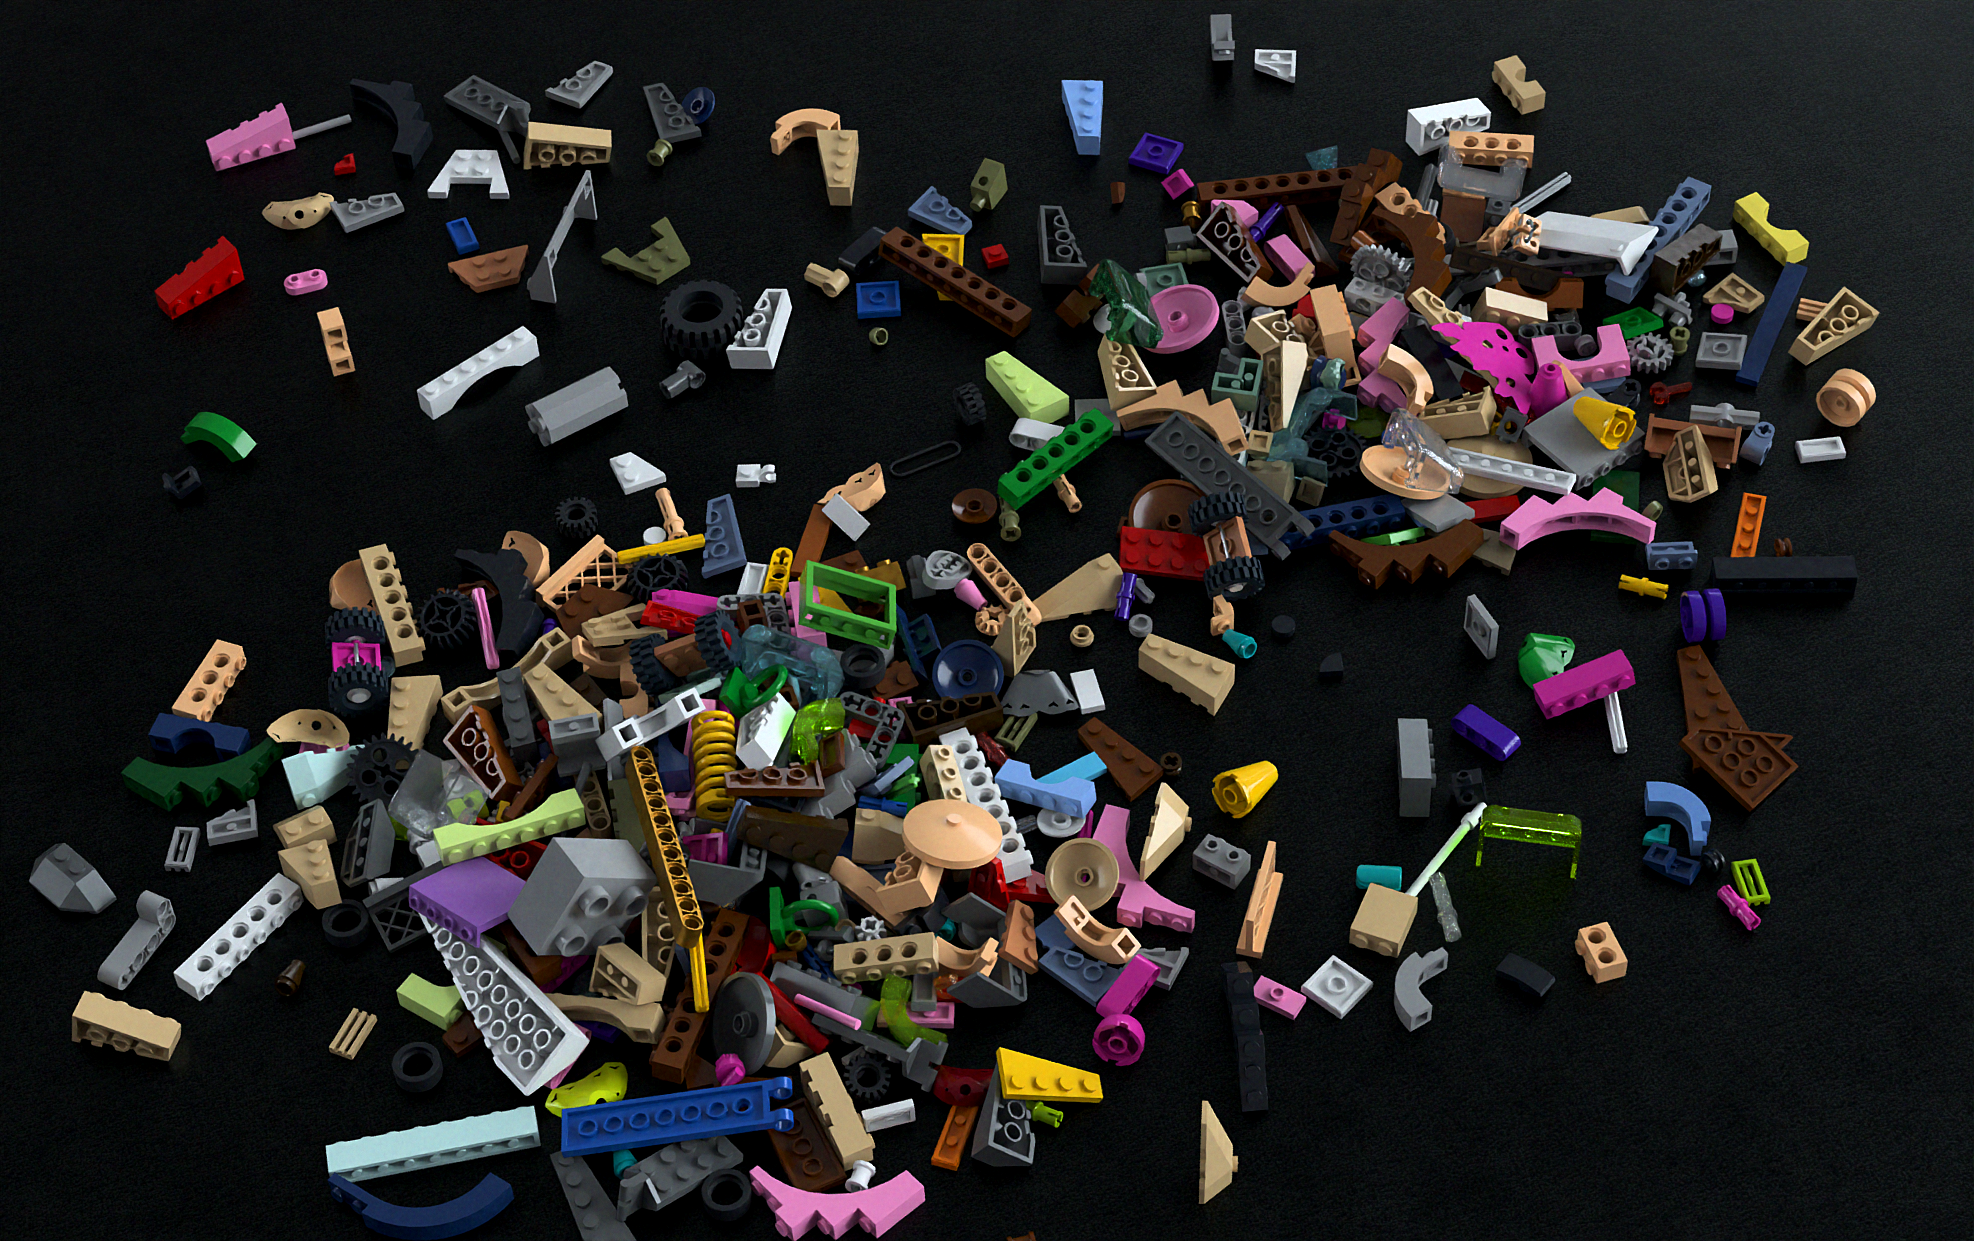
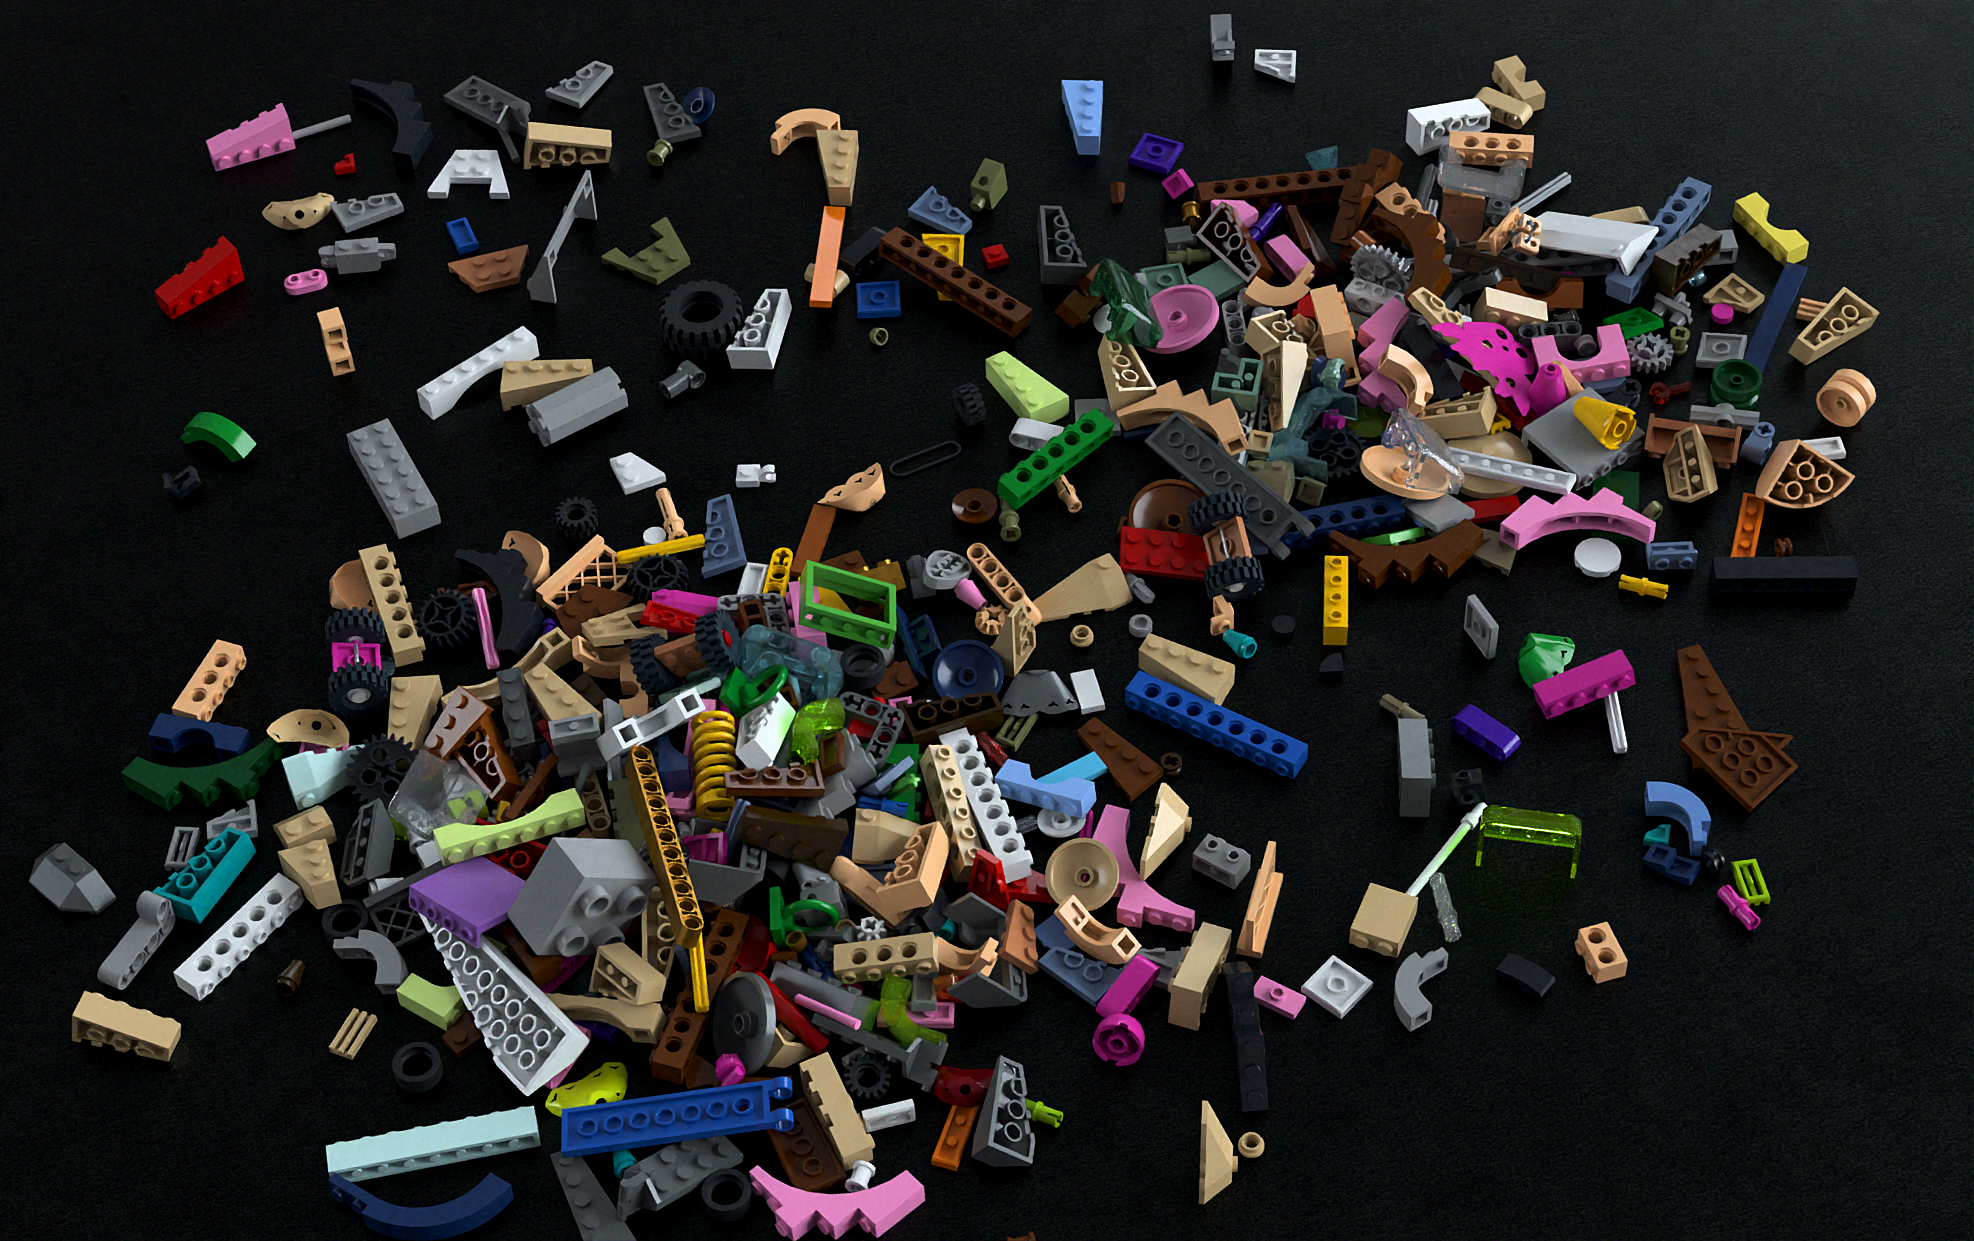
(208, 875): none -> teal wedge
(357, 255): none -> light grey hinge
(371, 945): none -> light grey arch
(393, 478): none -> light grey brick
(455, 722): none -> wing
(535, 379): none -> tan wedge
(827, 257): none -> orange tile
(845, 517): white tile -> none
(952, 834): light nougat dish -> none
(1040, 1079): yellow wing -> none
(1125, 597): dark purple pin -> none
(1197, 975): none -> tan wedge
(1216, 724): none -> blue brick
(1218, 279): none -> sand green tile
(1243, 787): yellow cone -> none
(1251, 1139): none -> tan plate
(1335, 600): none -> yellow brick
(1381, 875): teal arm -> none
(1398, 708): none -> dark tan axle
(1505, 108): none -> tan beam
(1511, 415): dark grey brick -> none
(1597, 557): none -> white tile
(1703, 615): dark purple wheel -> none
(1736, 384): none -> dark green wheel
(1800, 477): none -> light nougat brick

